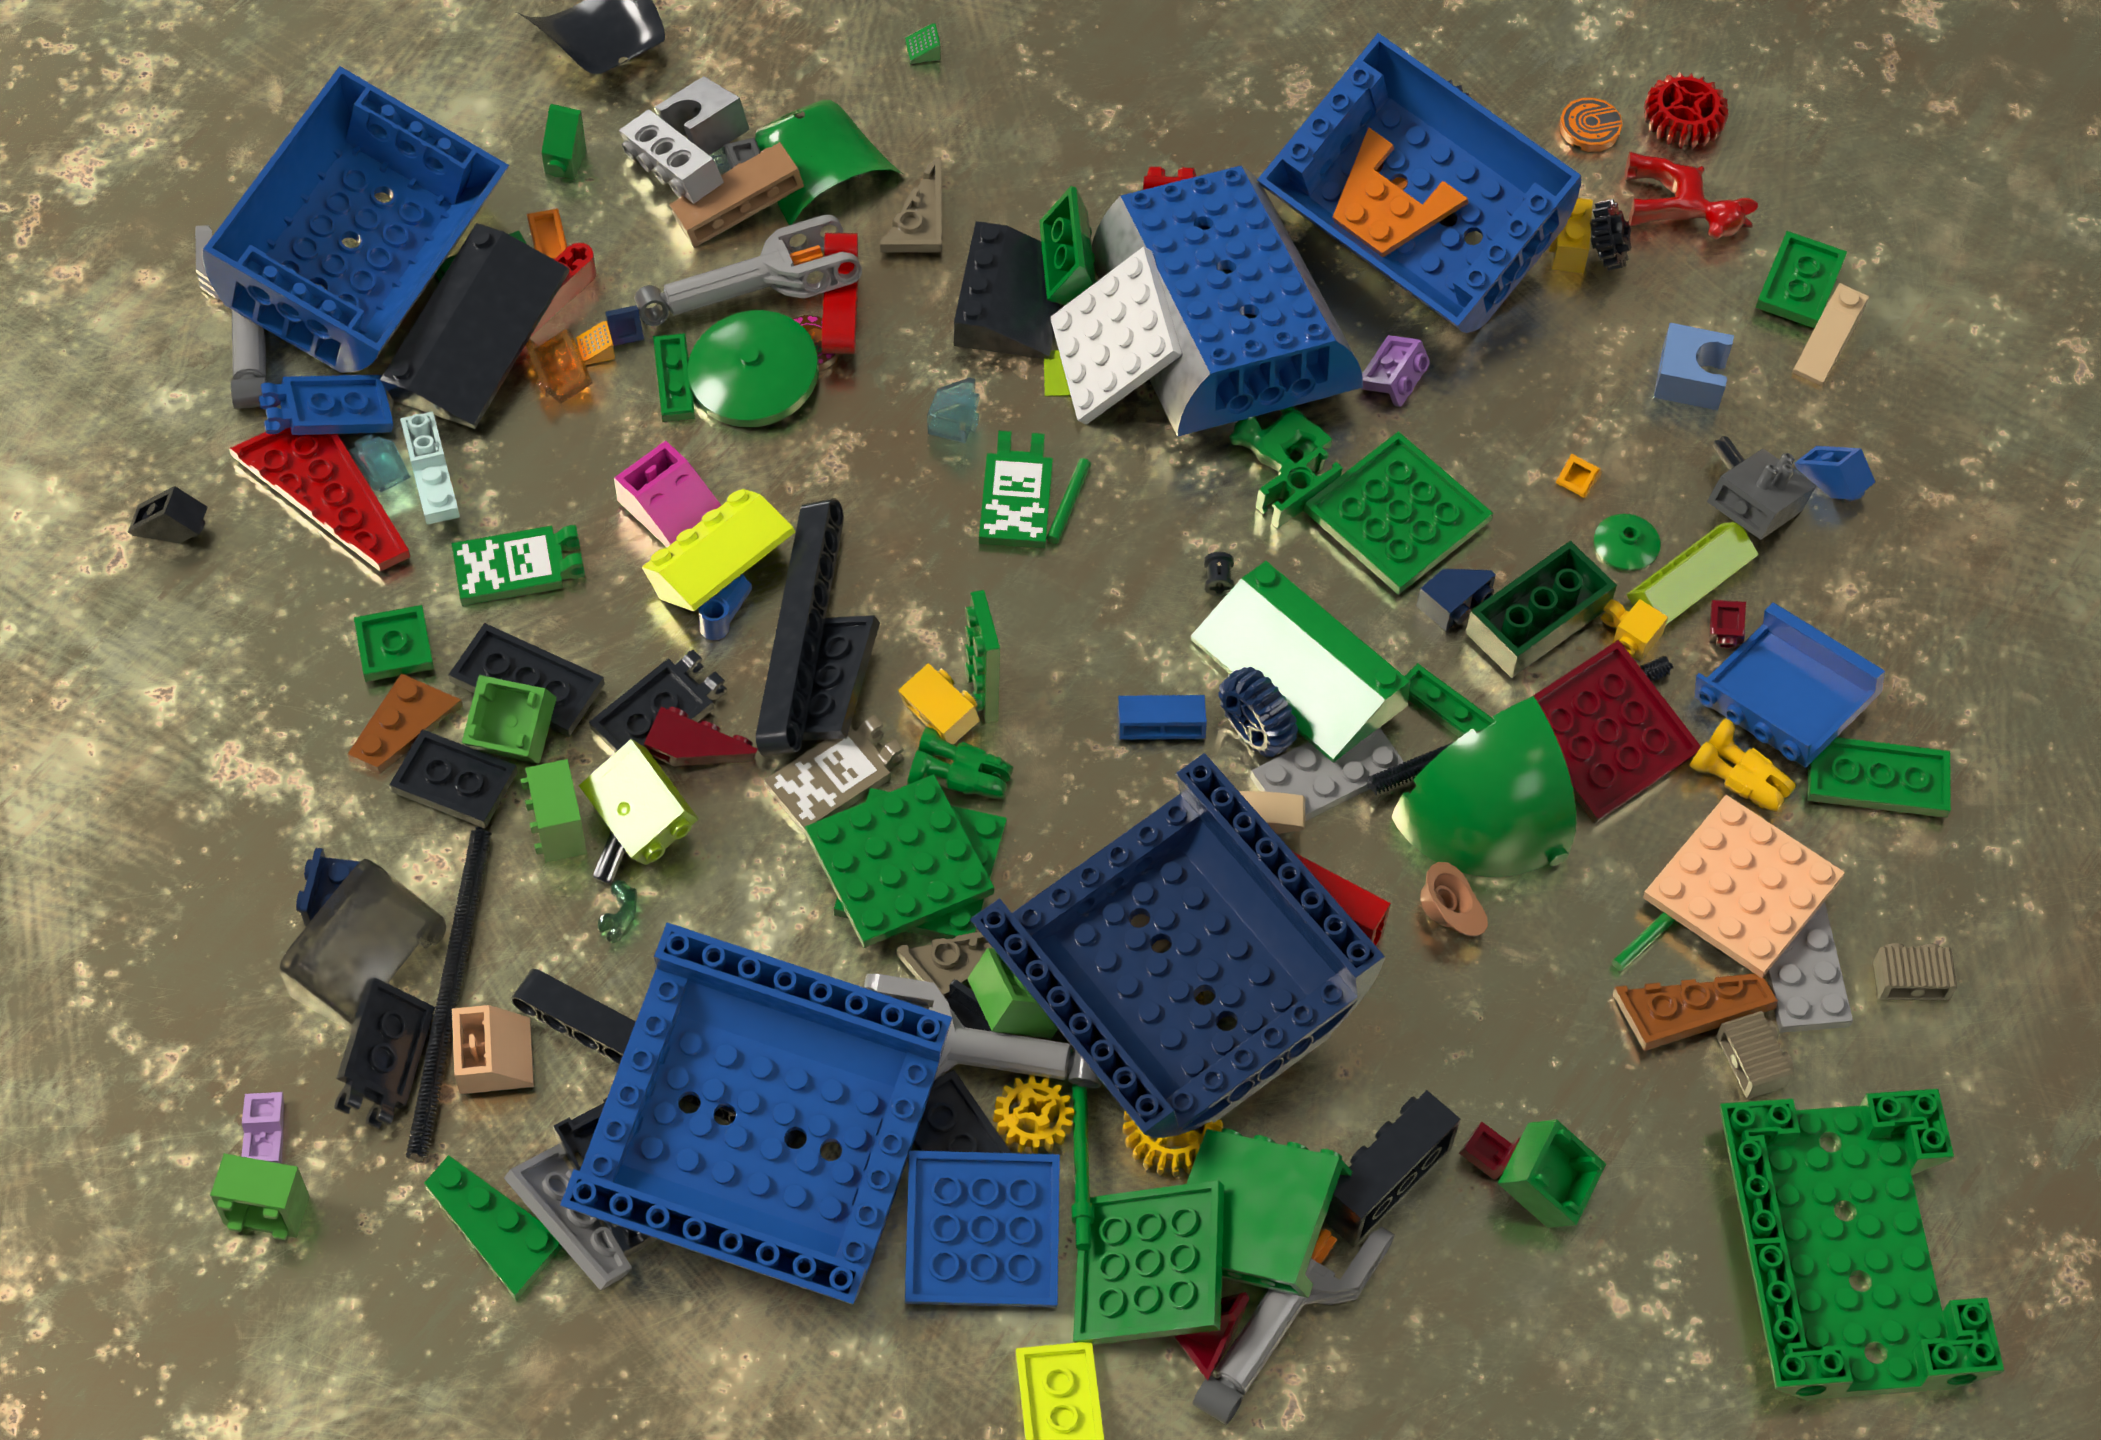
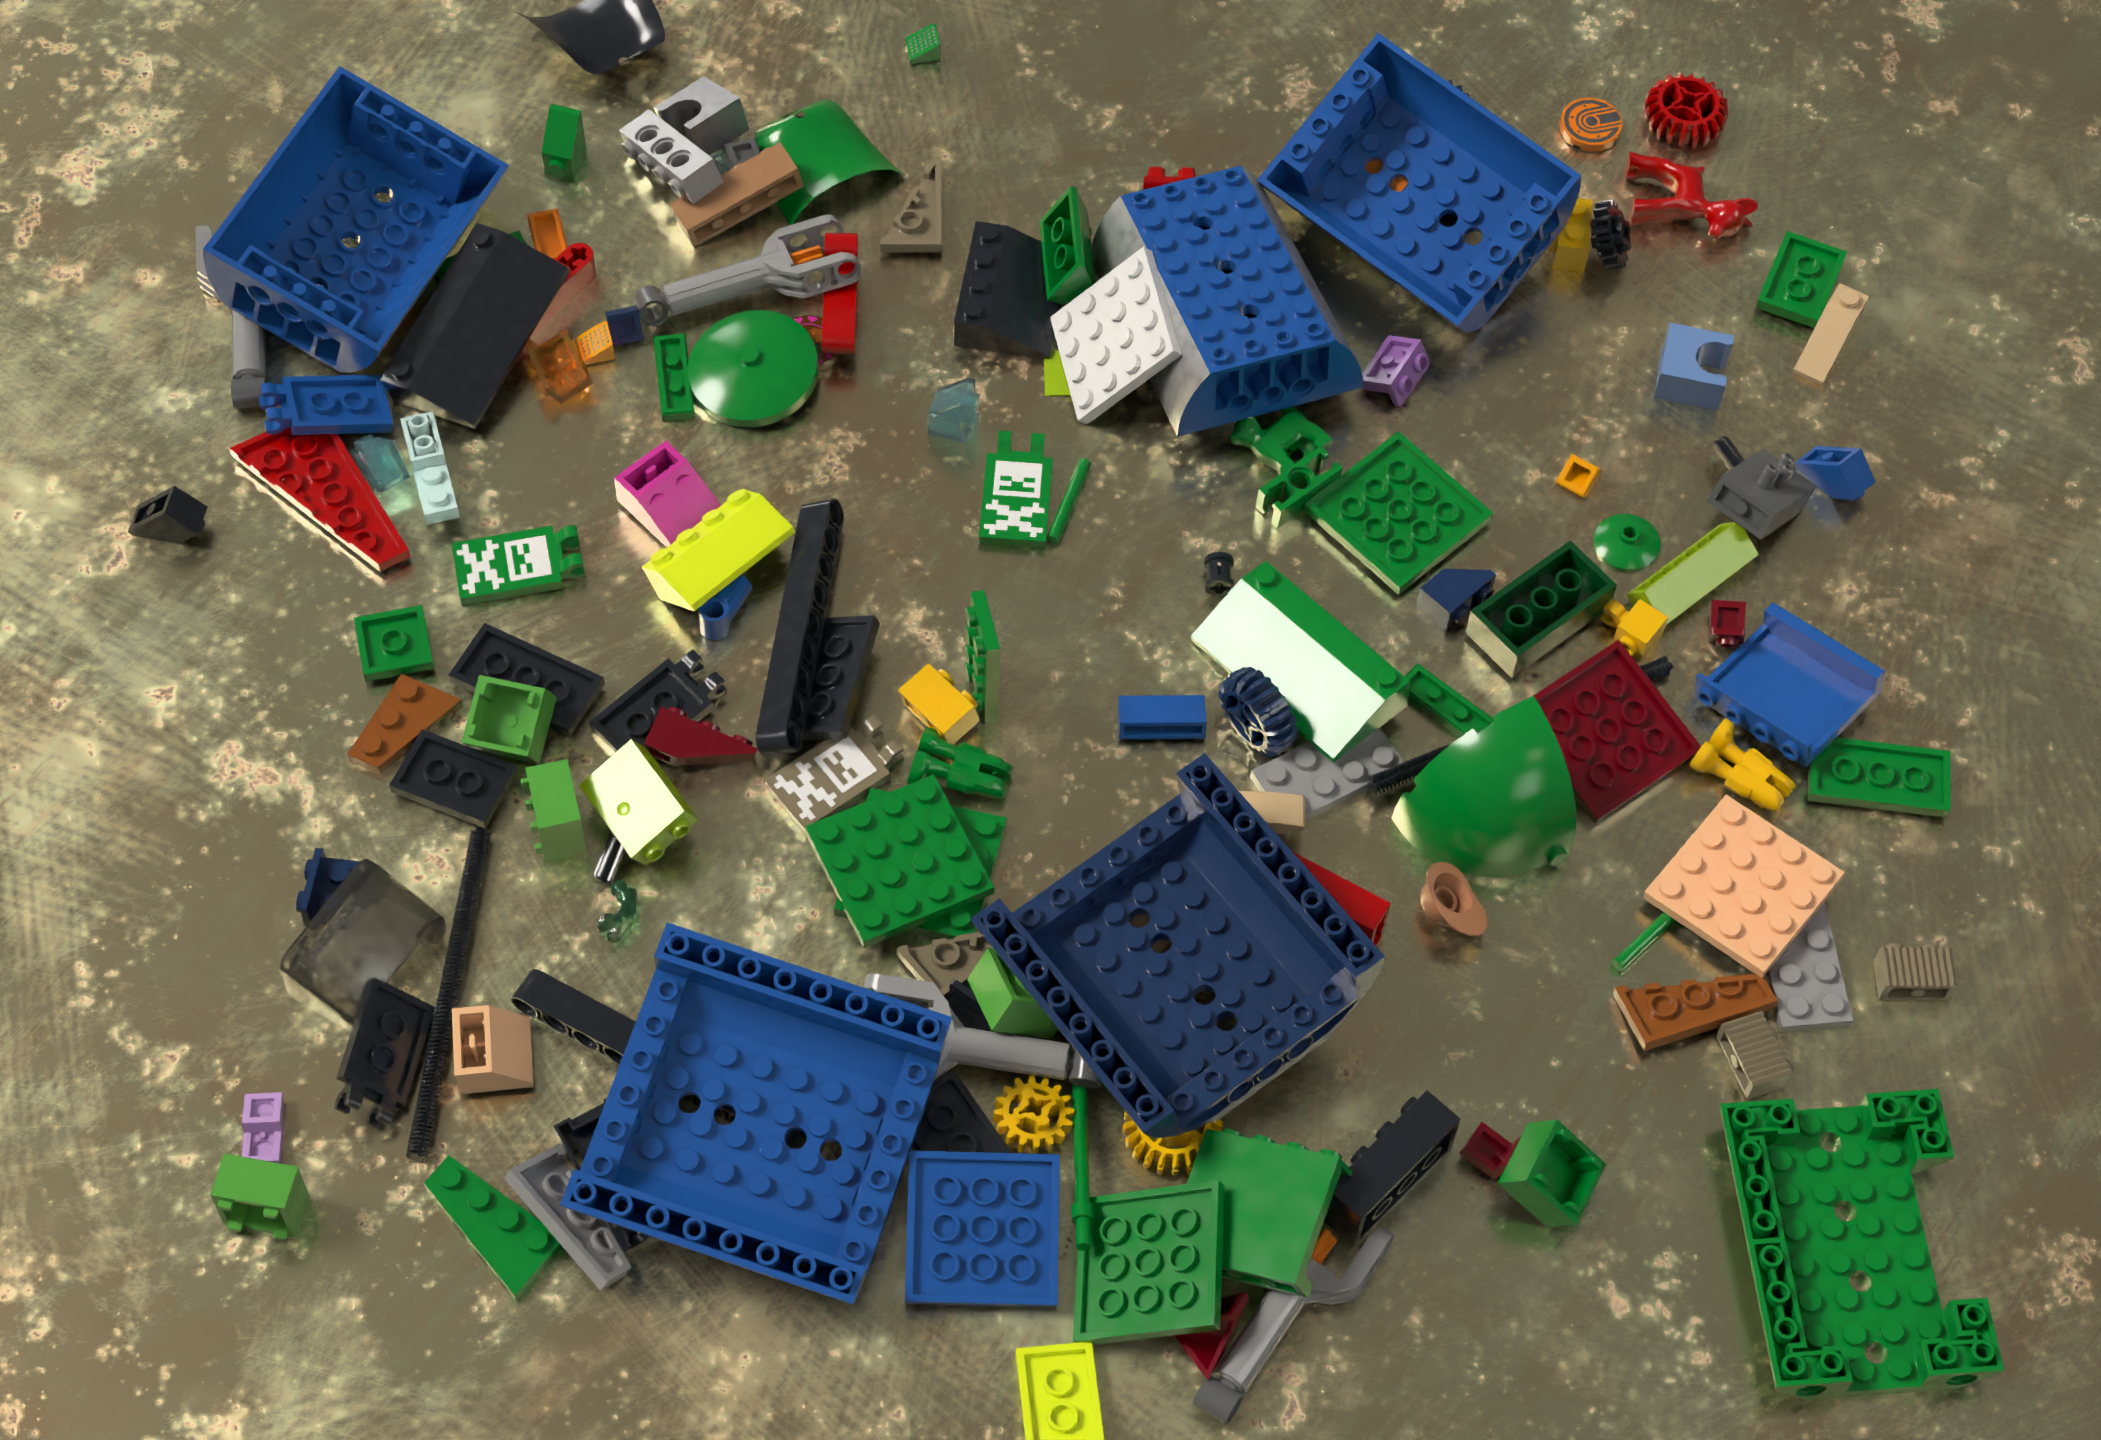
(1381, 211): orange wing -> none

